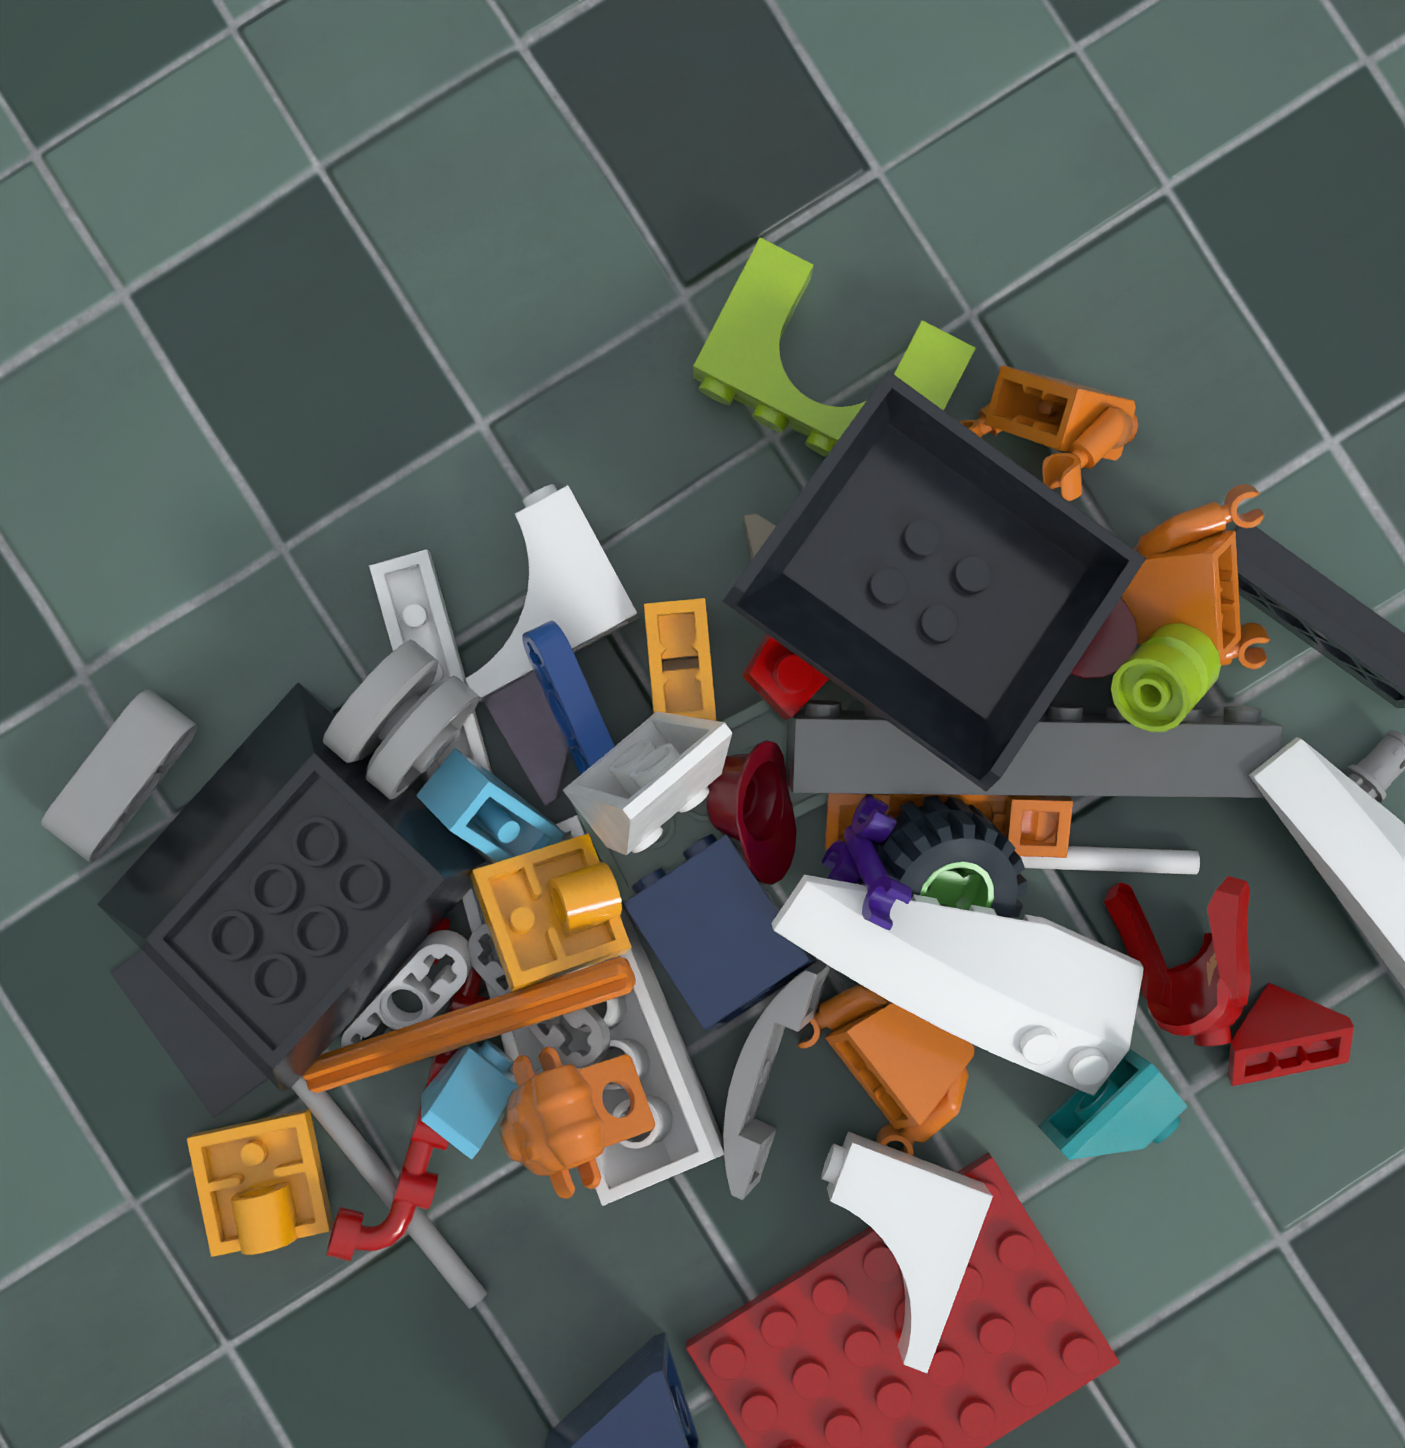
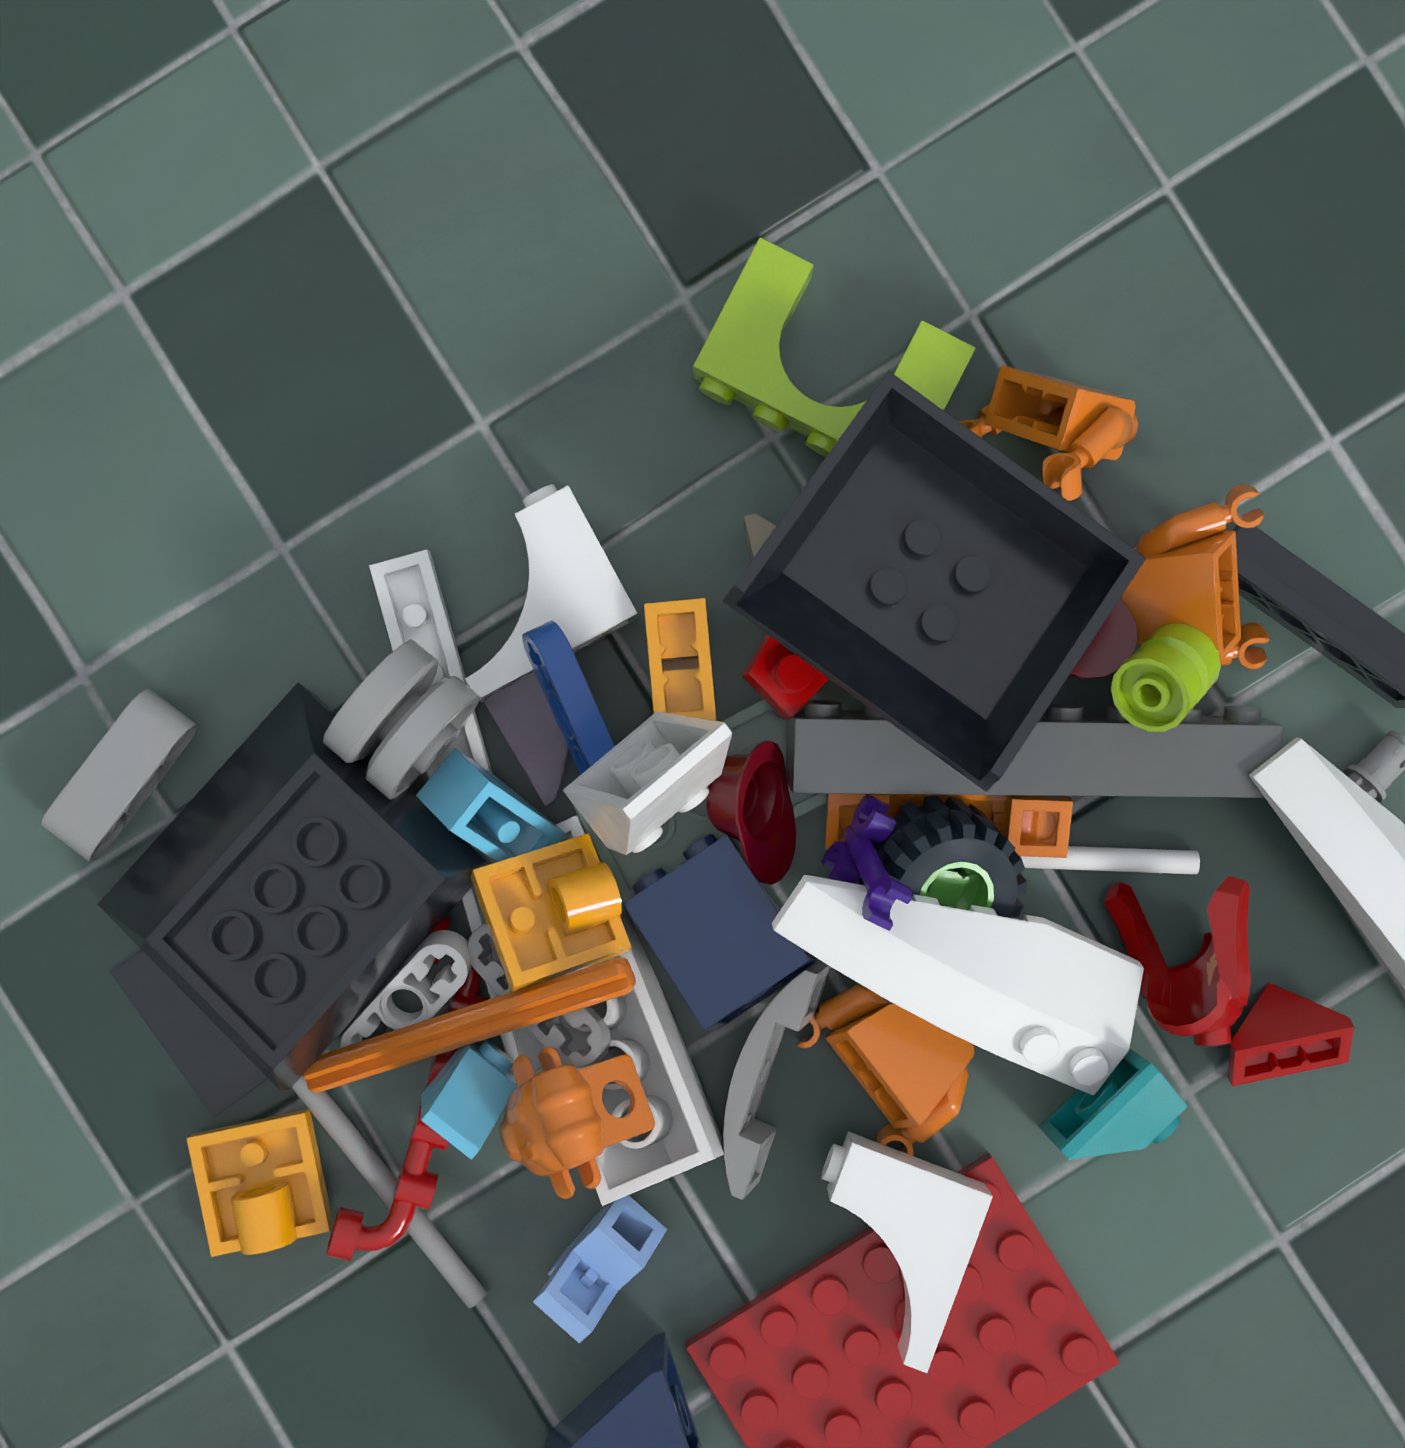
(599, 1265): none -> light blue brick

